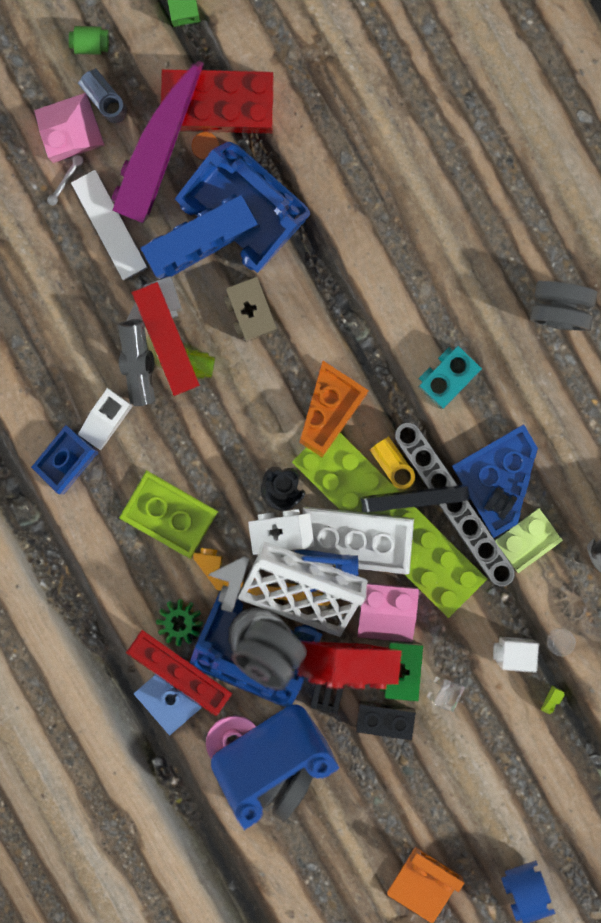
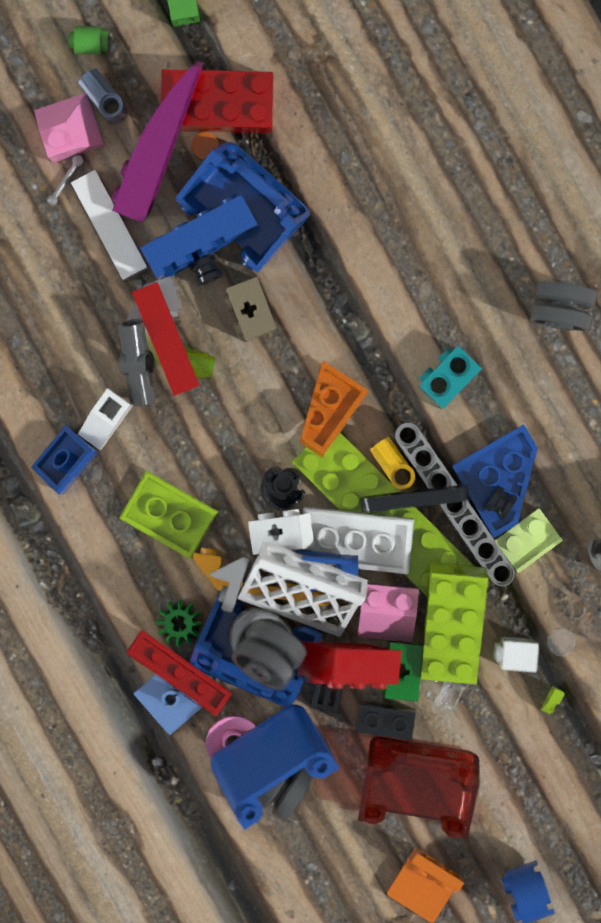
(205, 270): none -> black wheel
(420, 783): none -> clear red windscreen
(454, 623): none -> lime brick

